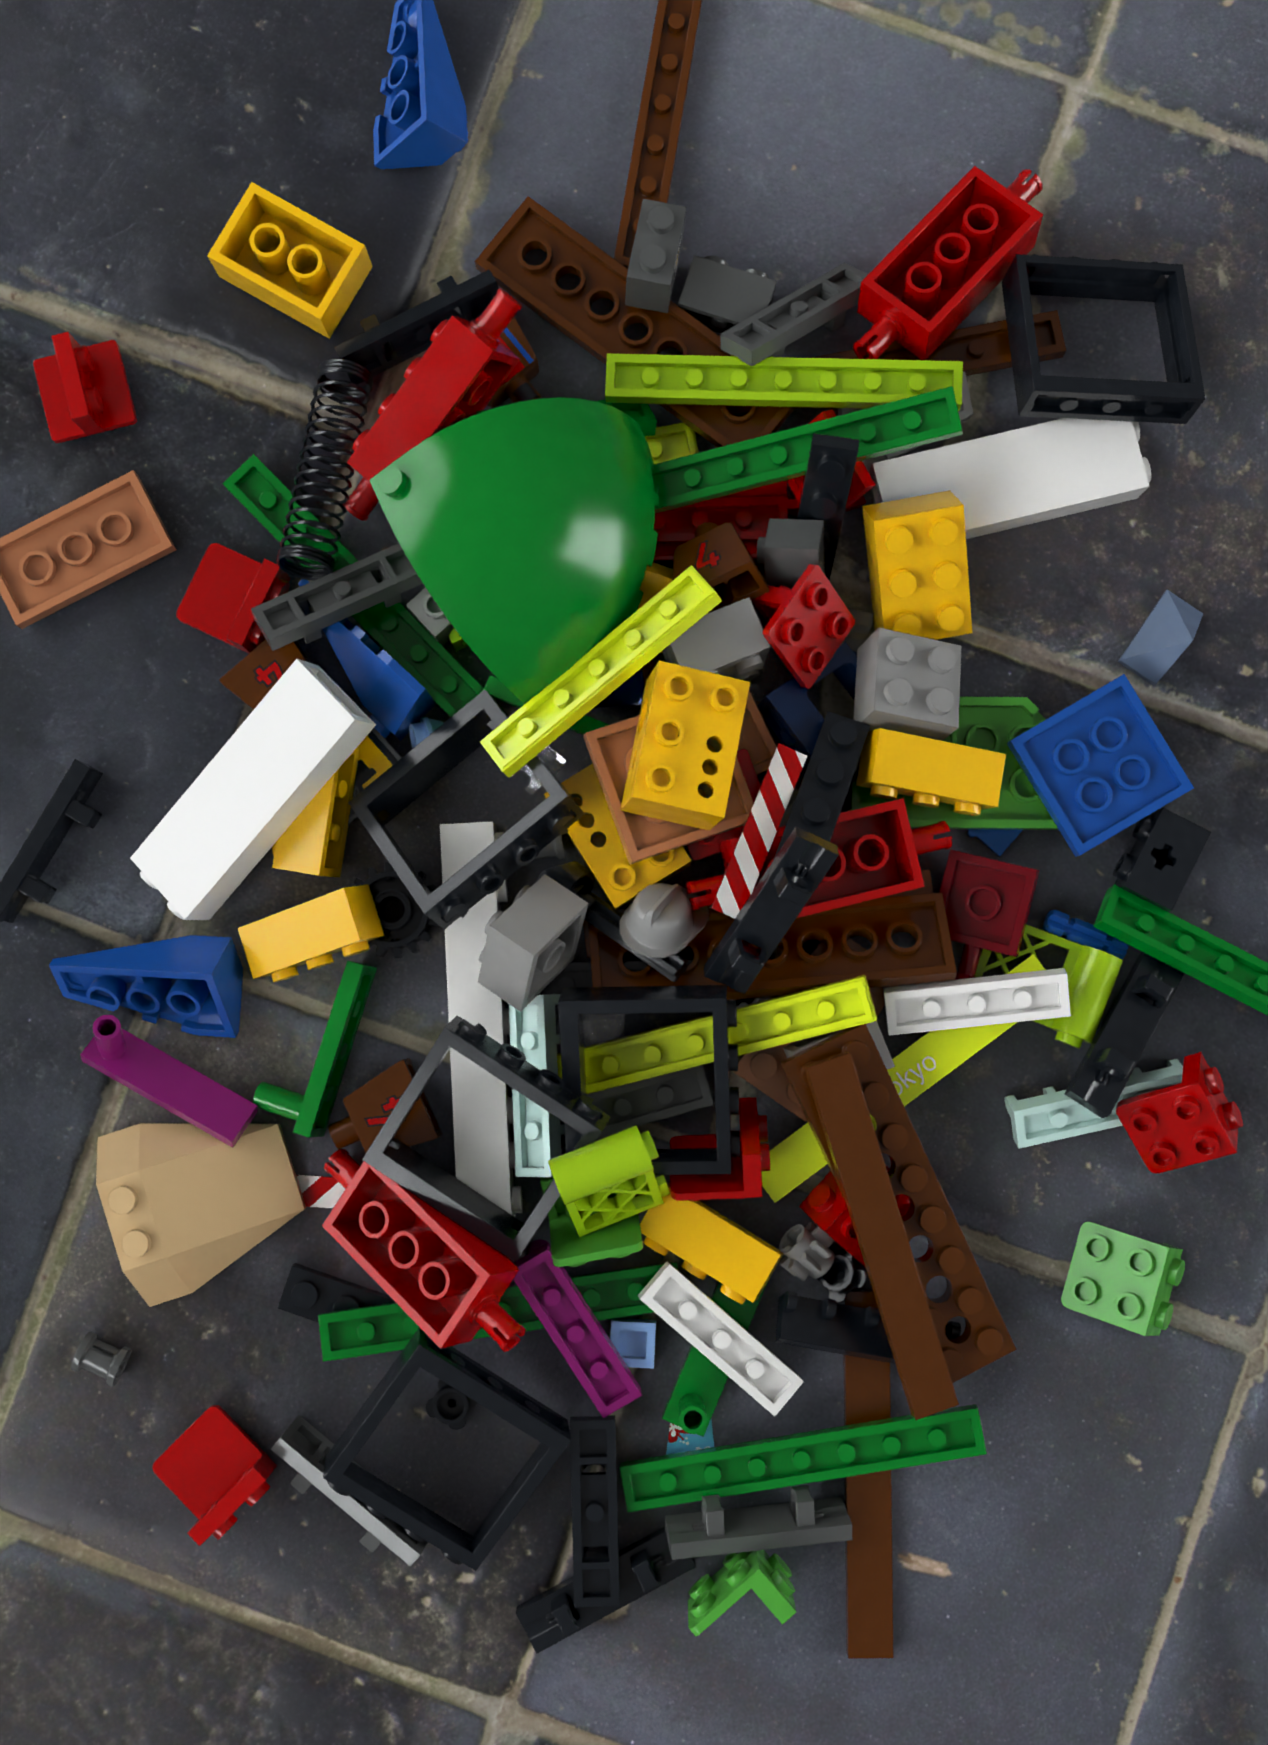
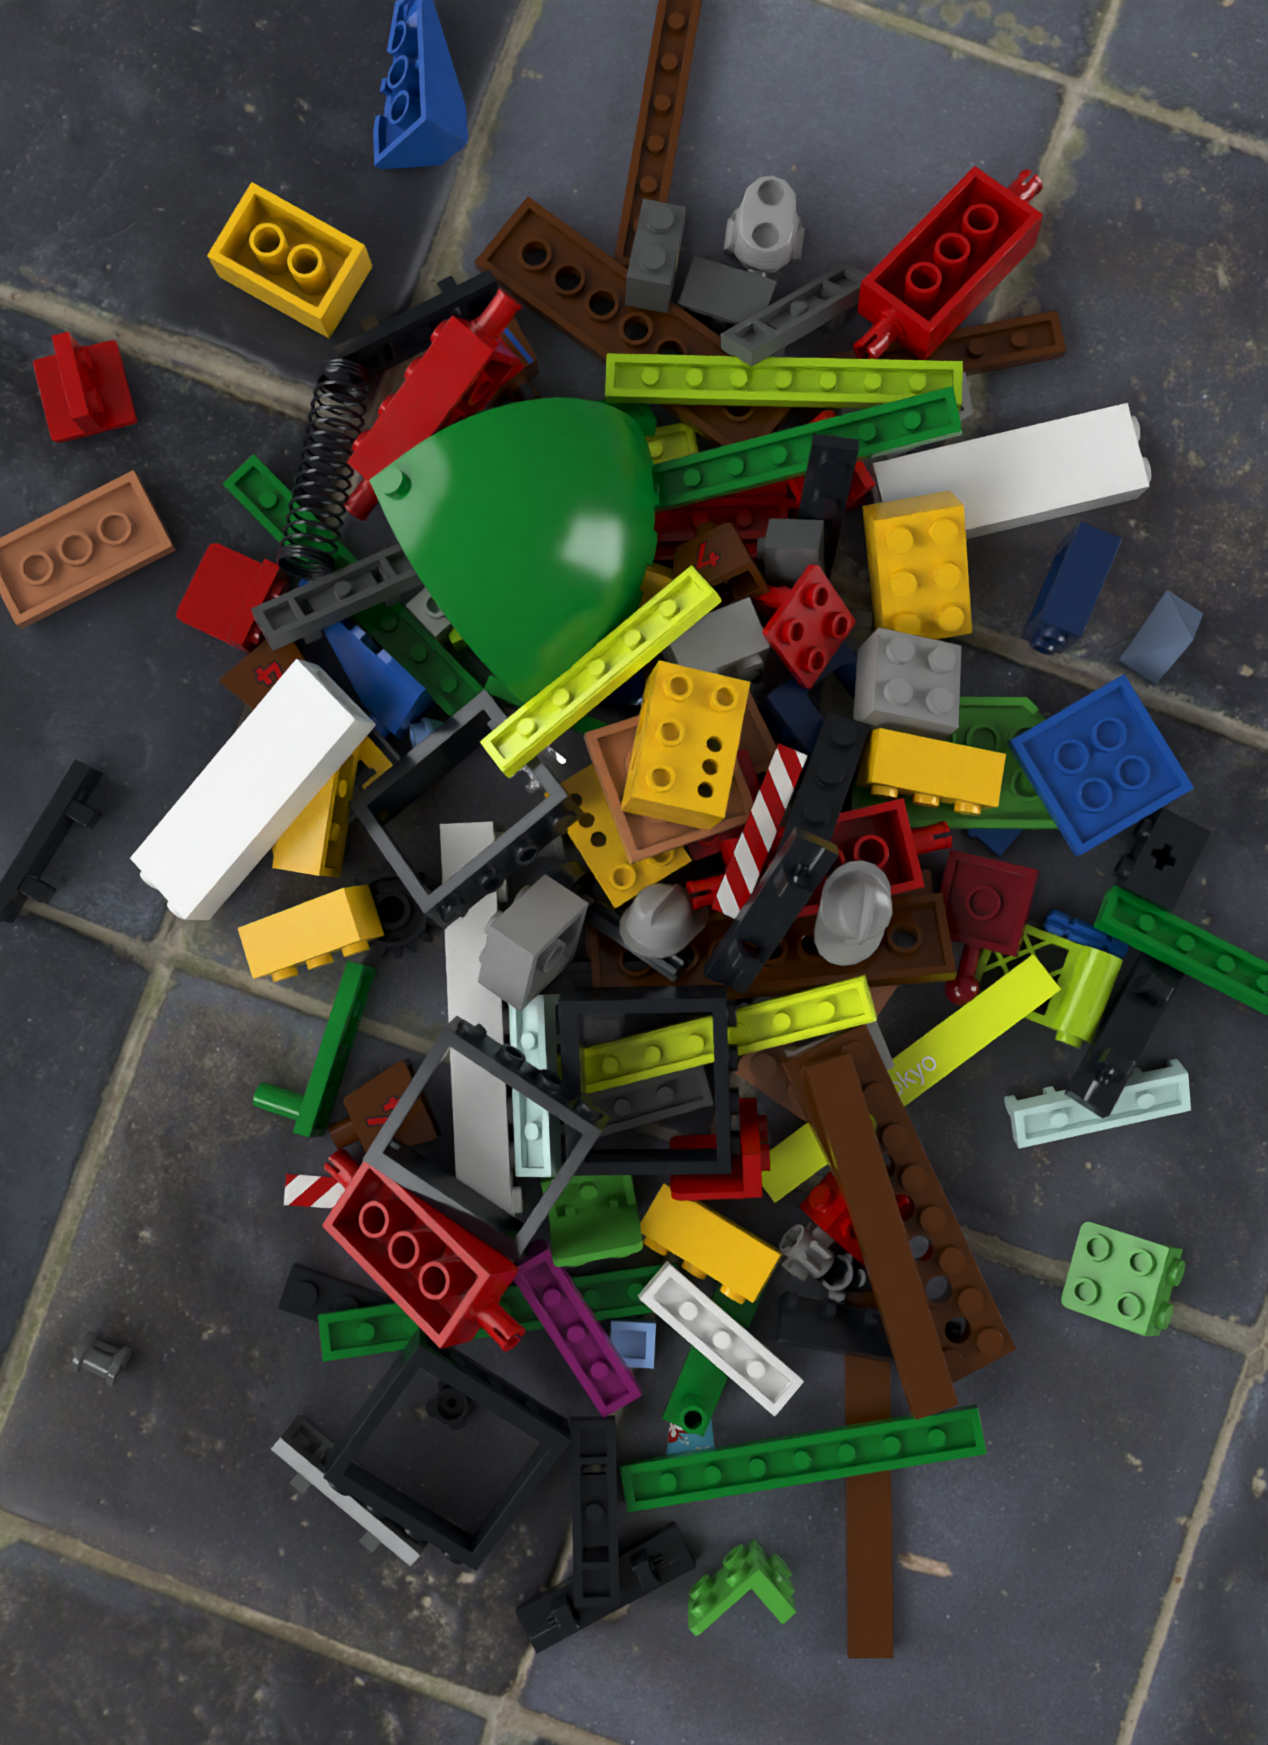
(167, 1081): magenta piece -> none
(173, 979): blue wedge -> none
(191, 1203): tan wedge -> none
(214, 1472): red bracket -> none
(605, 1167): lime piece -> none
(757, 1527): dark grey hinge -> none
(765, 227): none -> light grey piece
(852, 913): none -> light grey piece
(977, 1001): white plate -> none
(1070, 589): none -> dark blue window
(1100, 397): black window -> none
(1183, 1121): red bracket -> none

